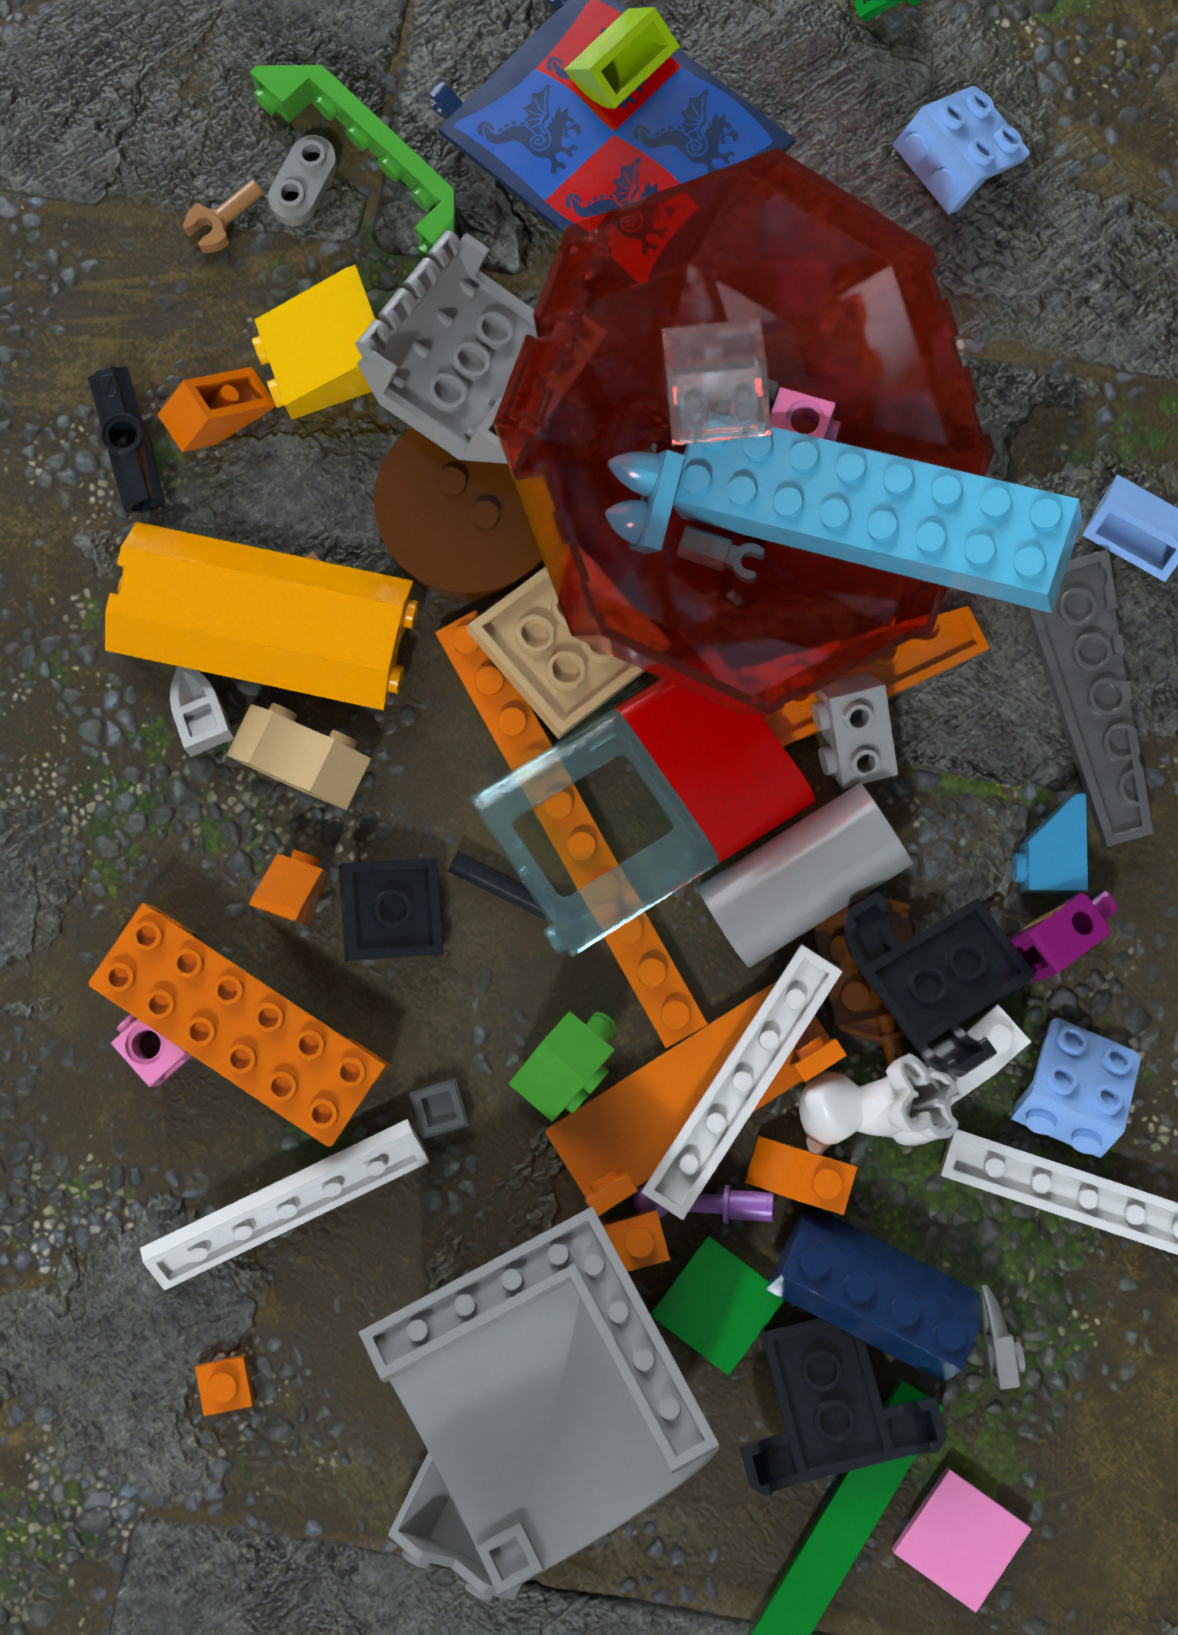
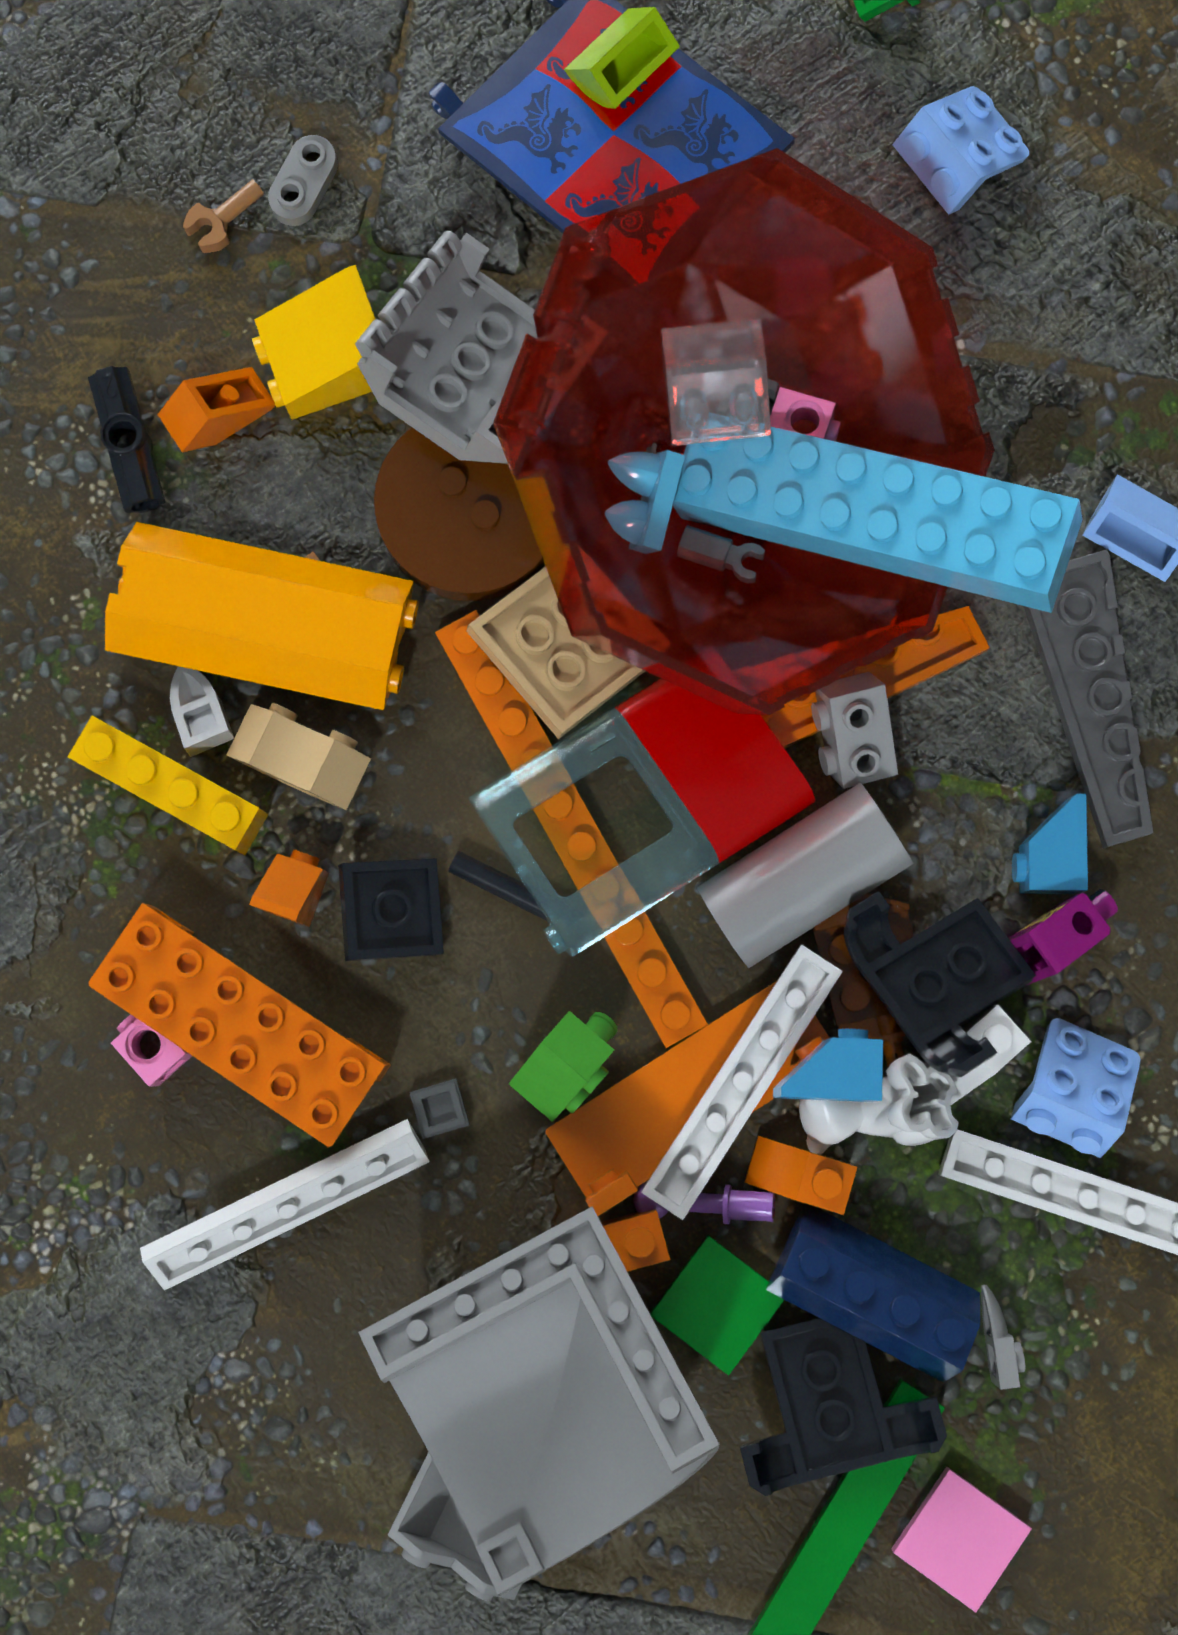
(168, 785): none -> yellow brick
(225, 1385): orange plate -> none
(293, 87): bright green slope -> none
(838, 1070): none -> dark azure slope

